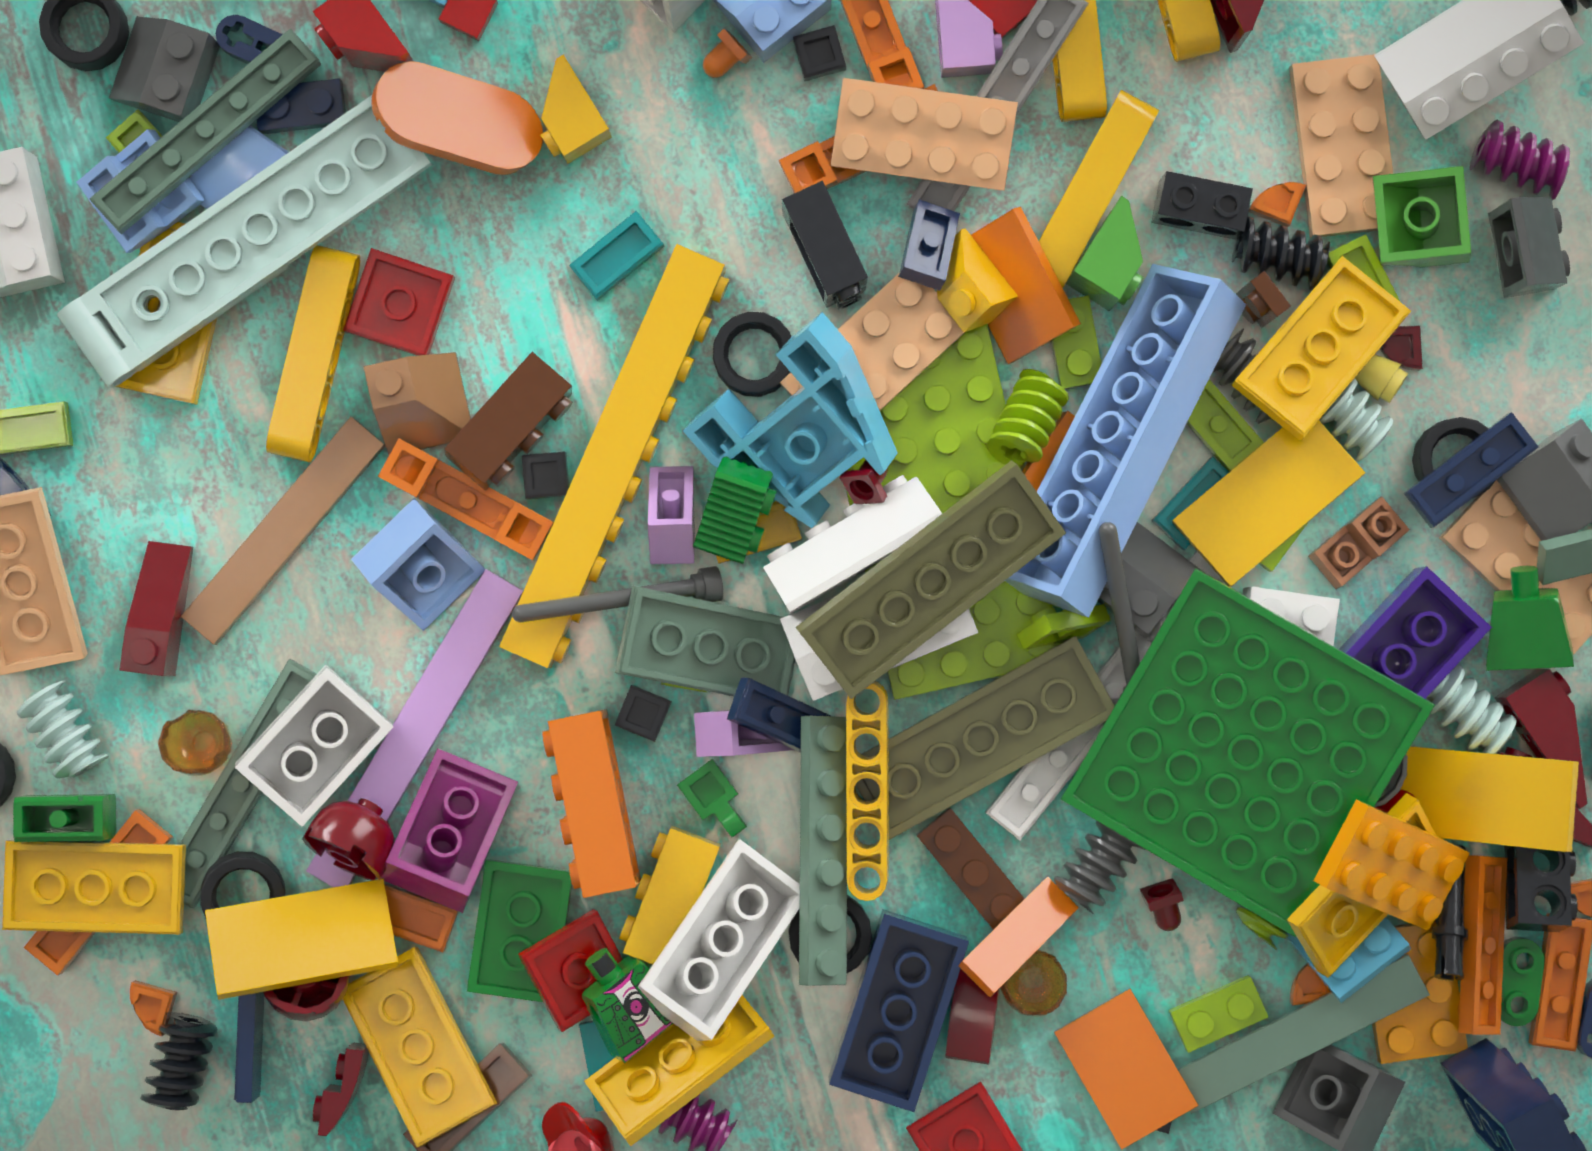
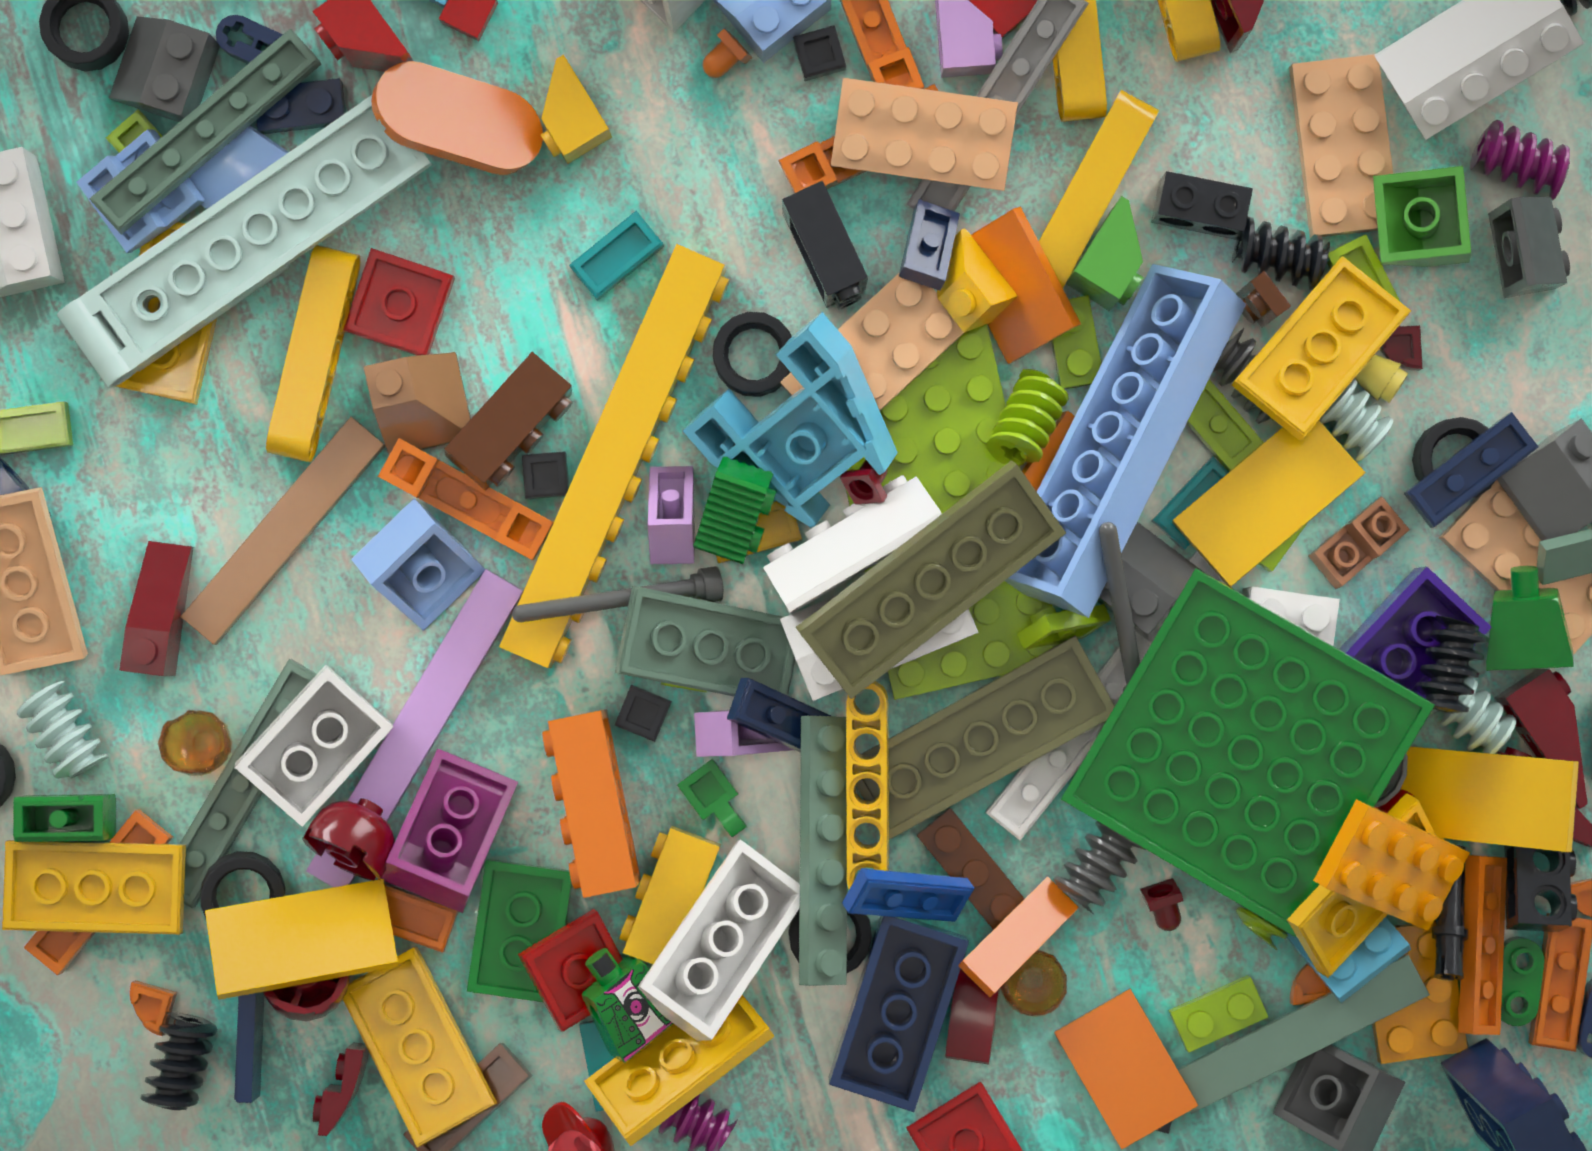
(907, 895): none -> blue tile
(1278, 203): orange tile -> none
(1451, 664): none -> black piece

